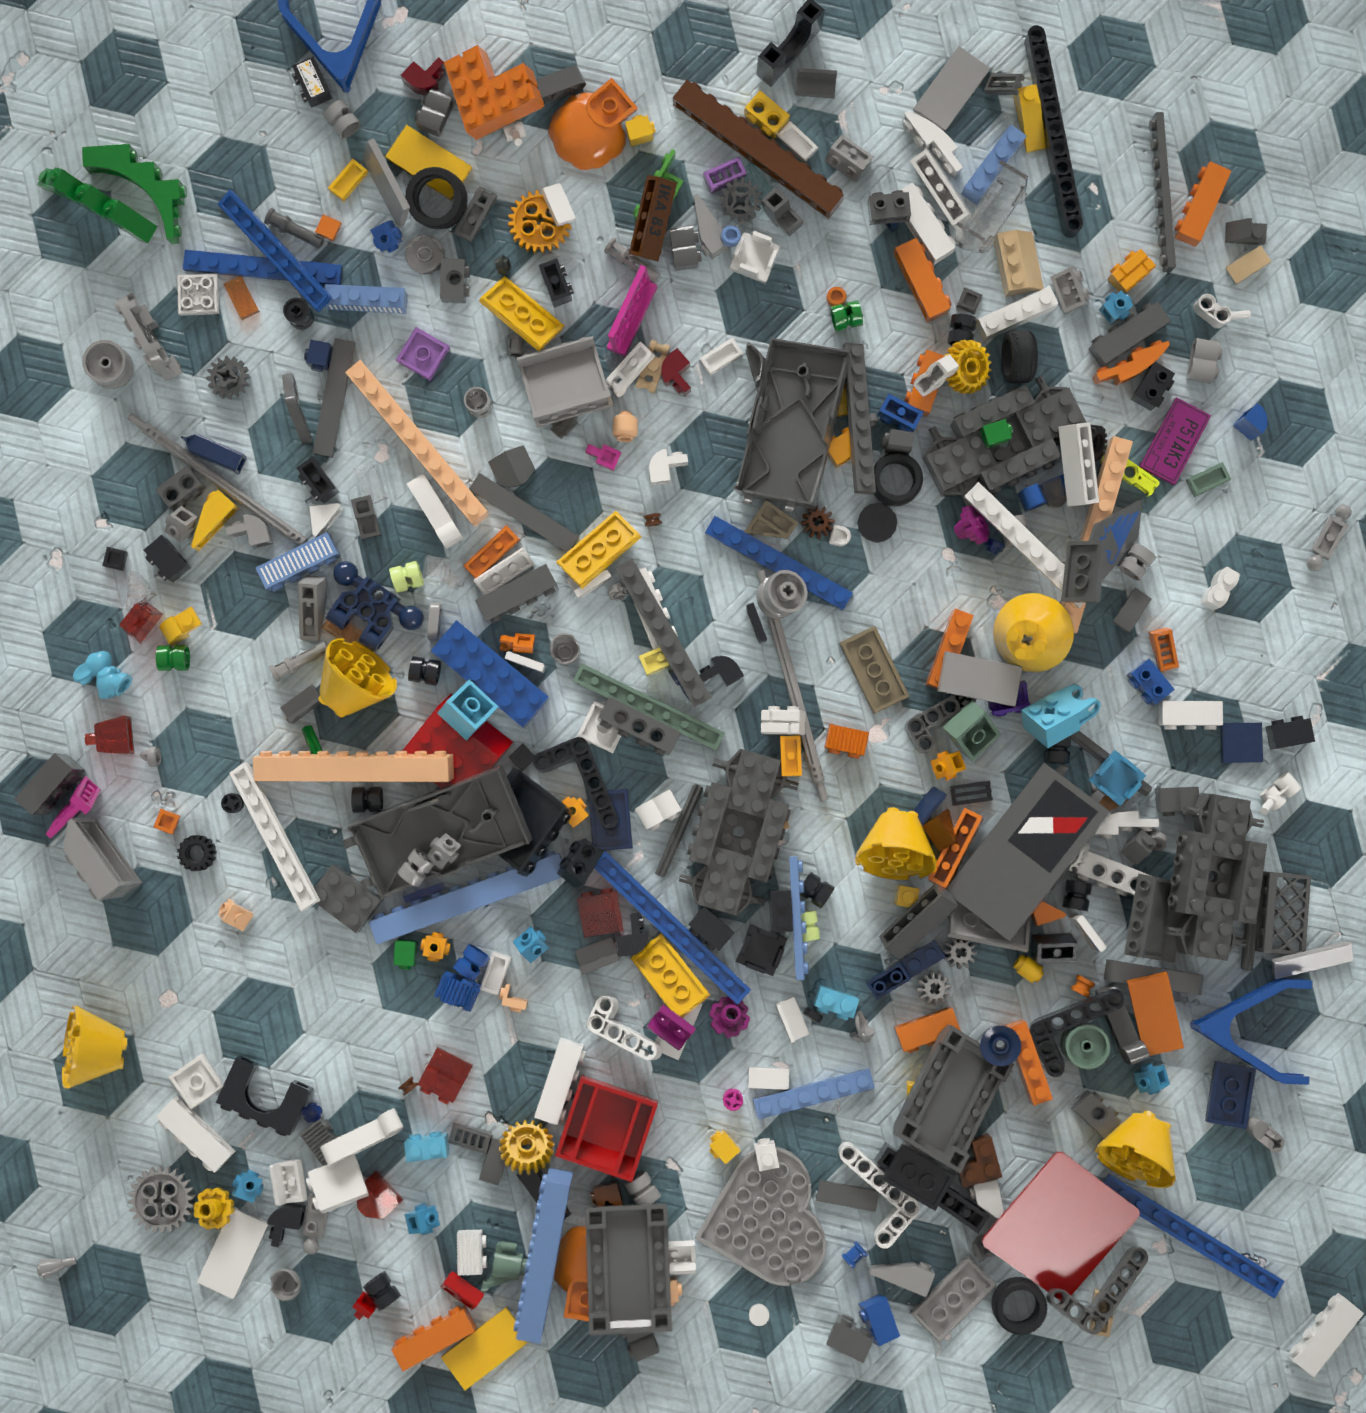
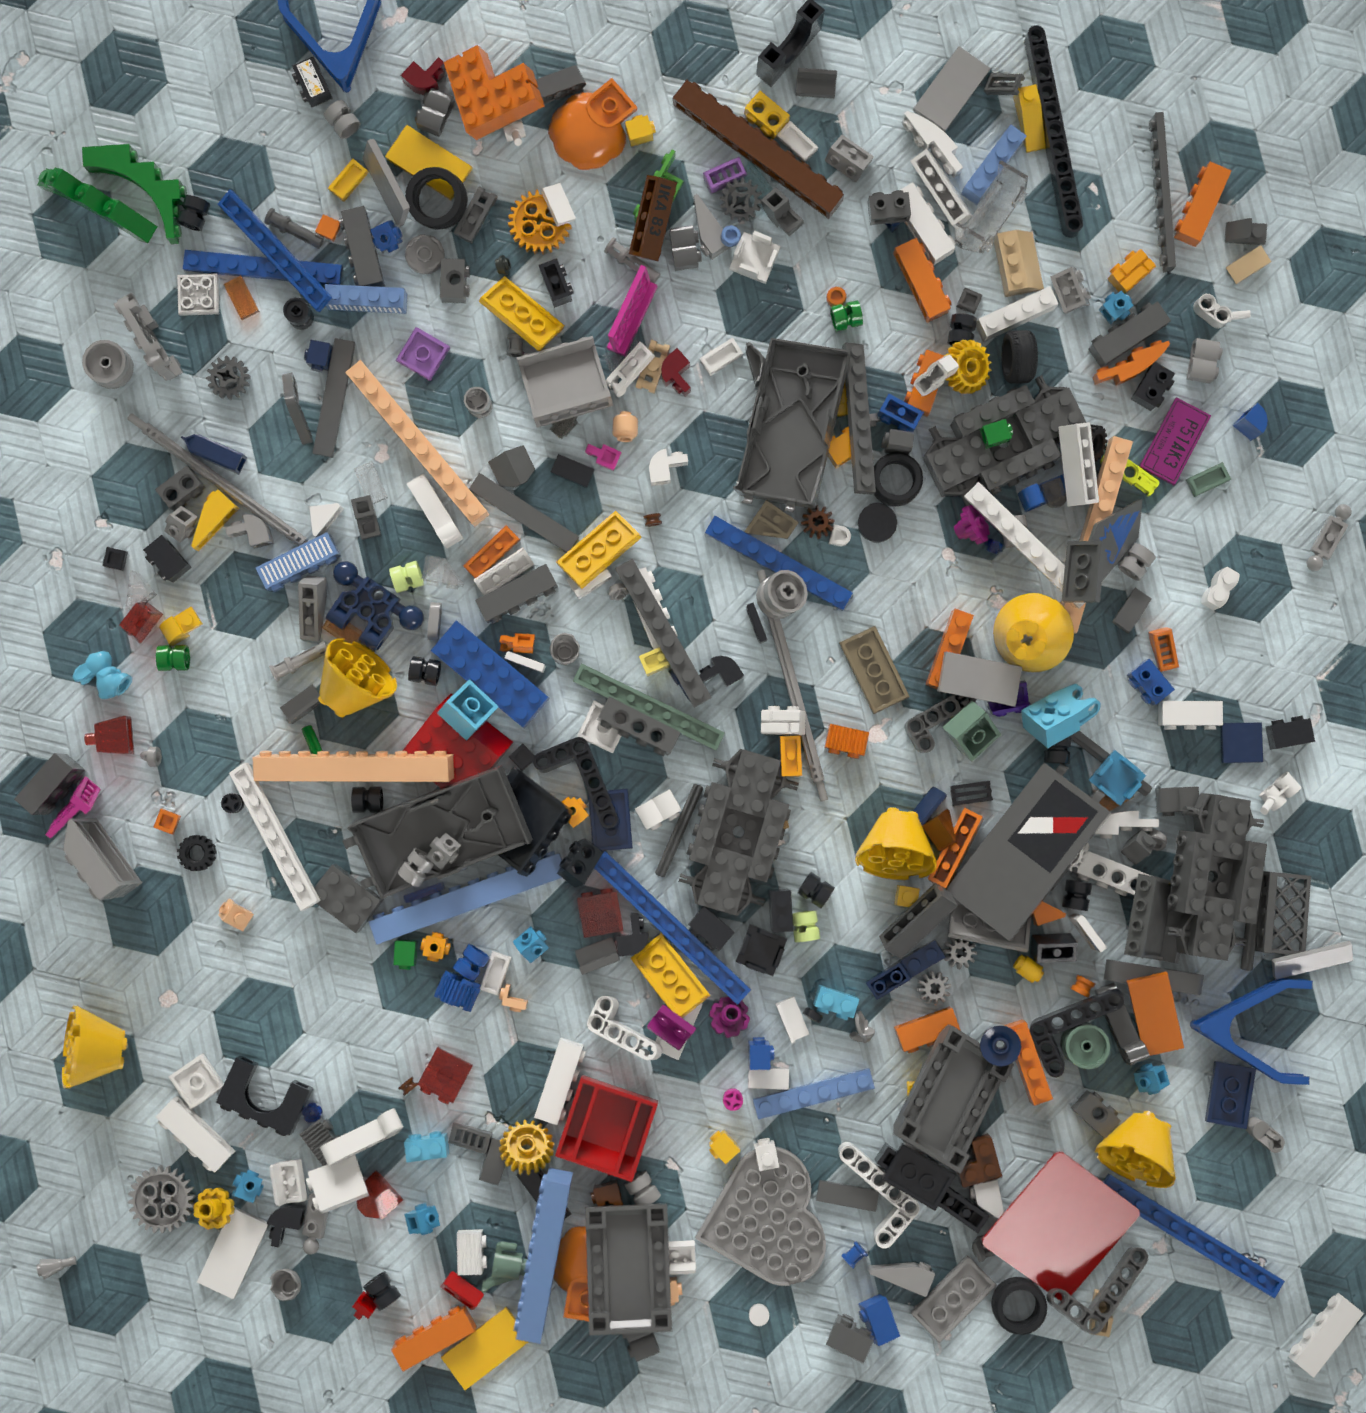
(193, 213): none -> black wheel
(314, 475): black brick -> none
(362, 249): none -> dark grey brick
(572, 471): none -> black tile
(760, 1054): none -> blue brick
(799, 926): medium blue plate -> none
(947, 765): light orange brick -> none

